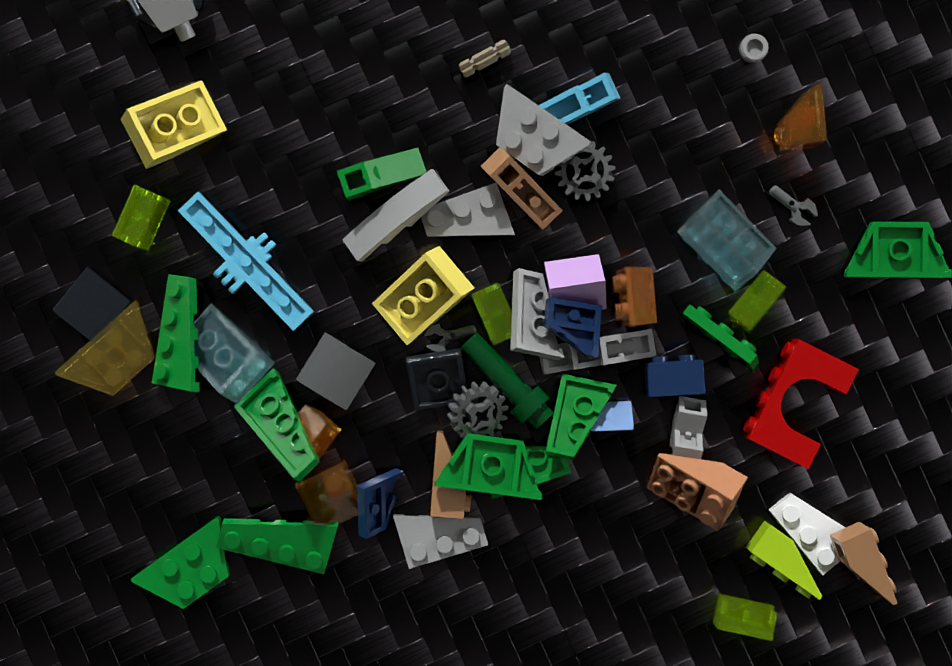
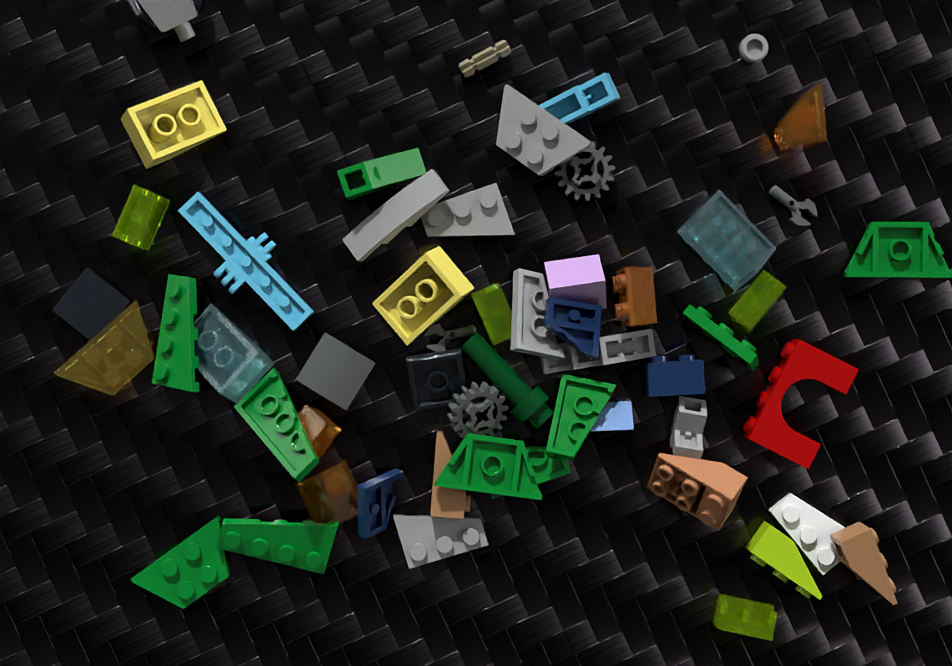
(521, 187): medium nougat slope -> none

